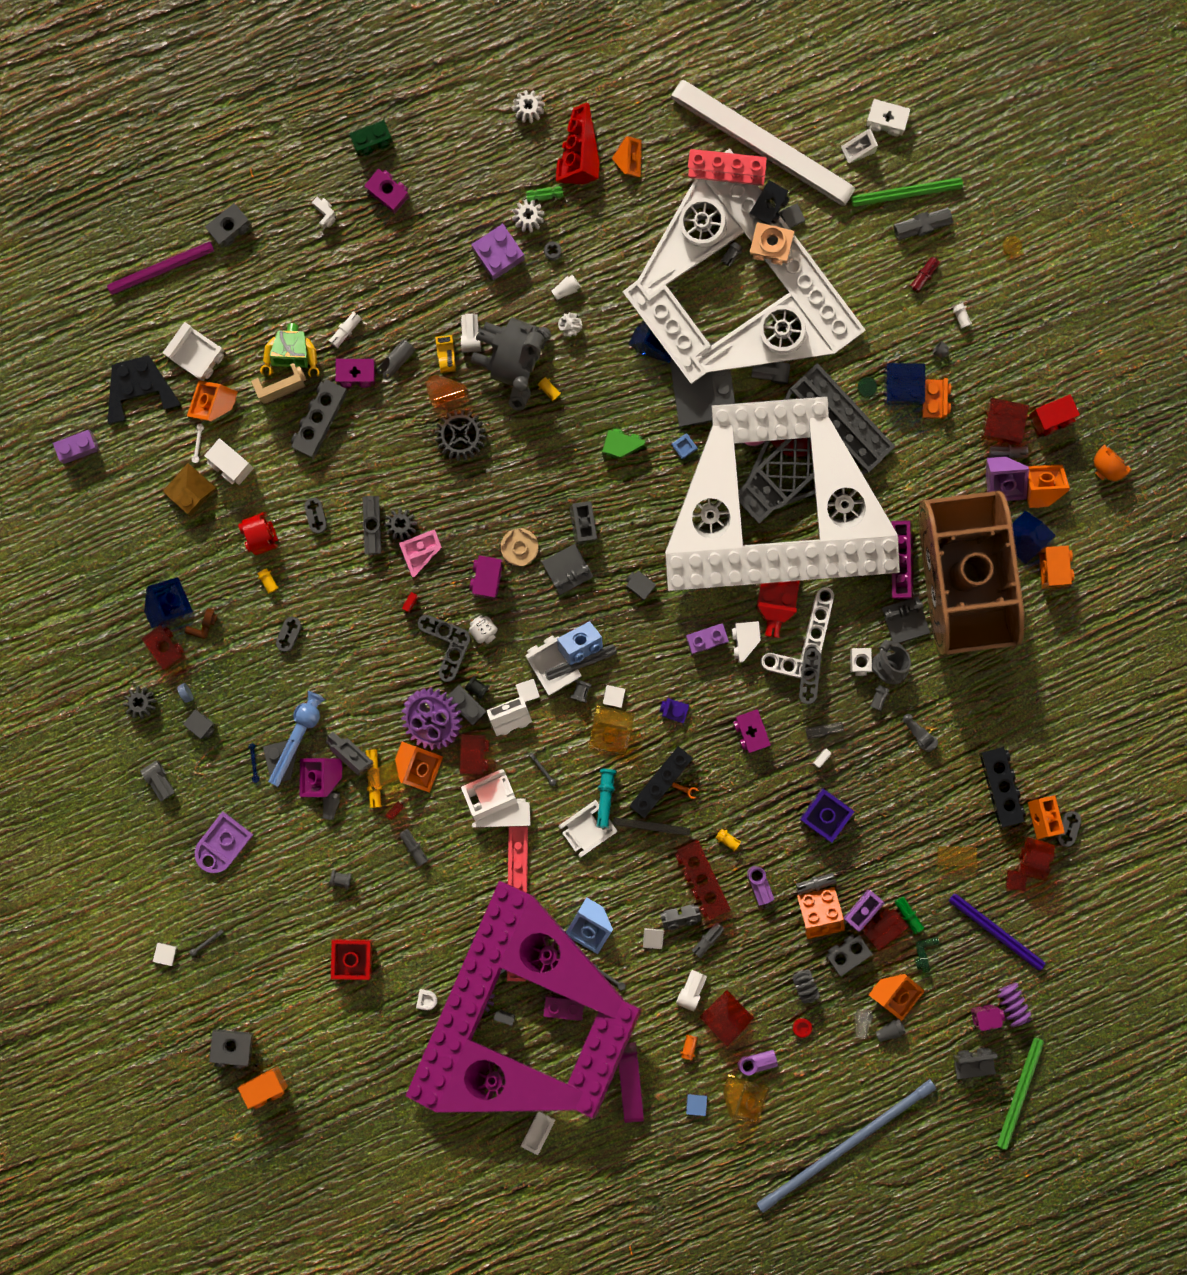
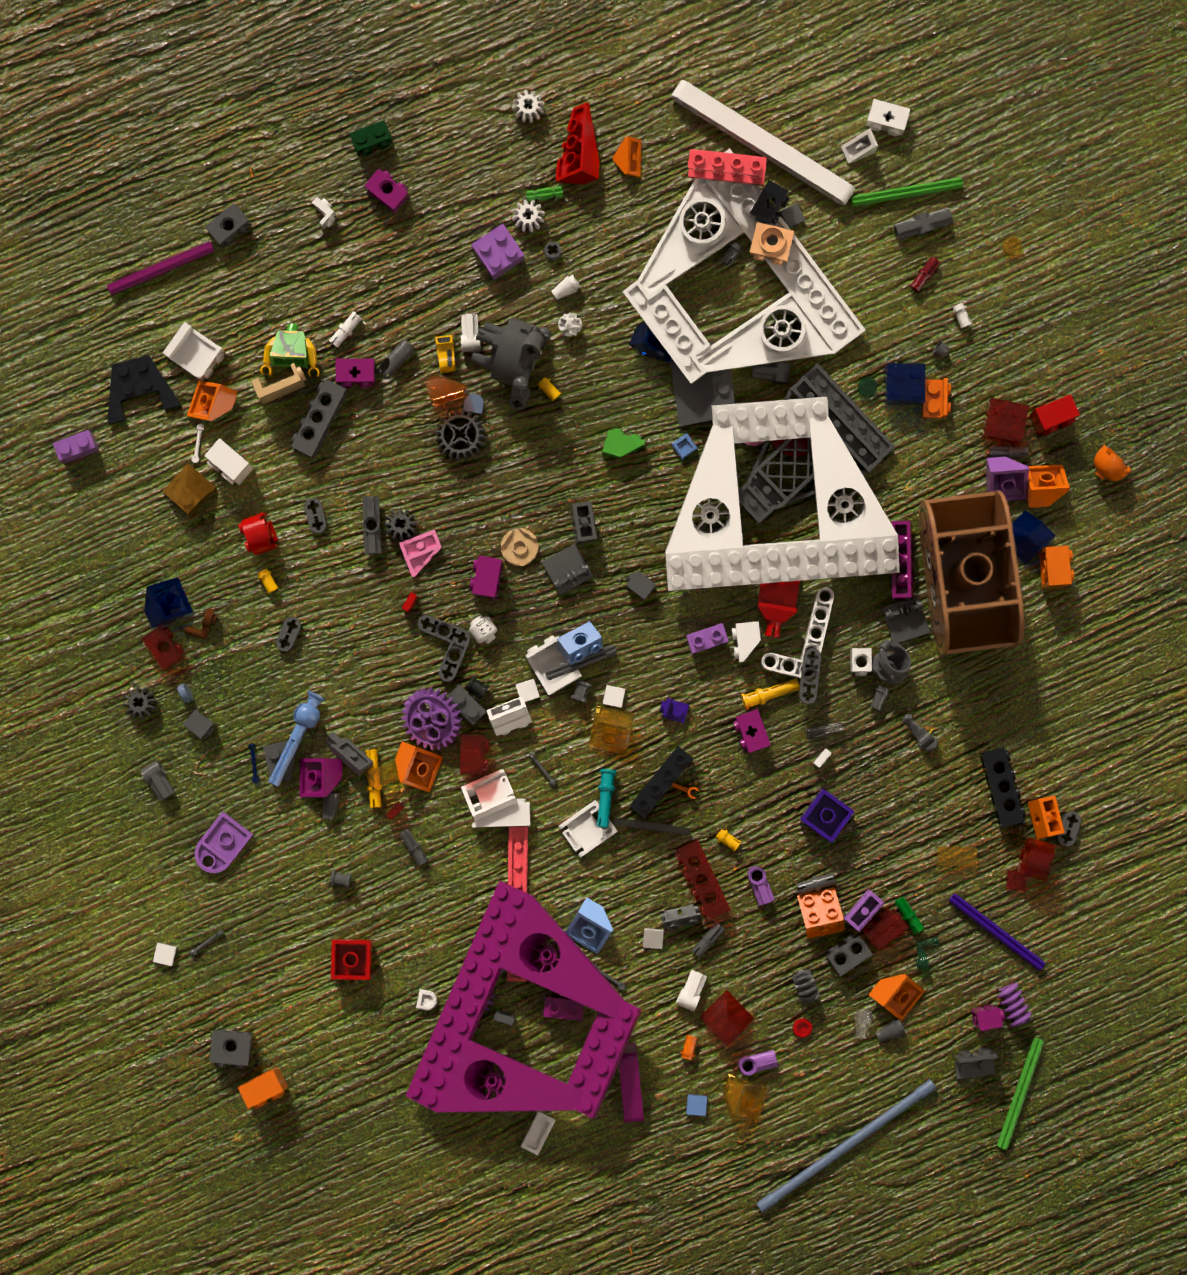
(474, 404): none -> sand blue tile
(761, 696): none -> yellow pin

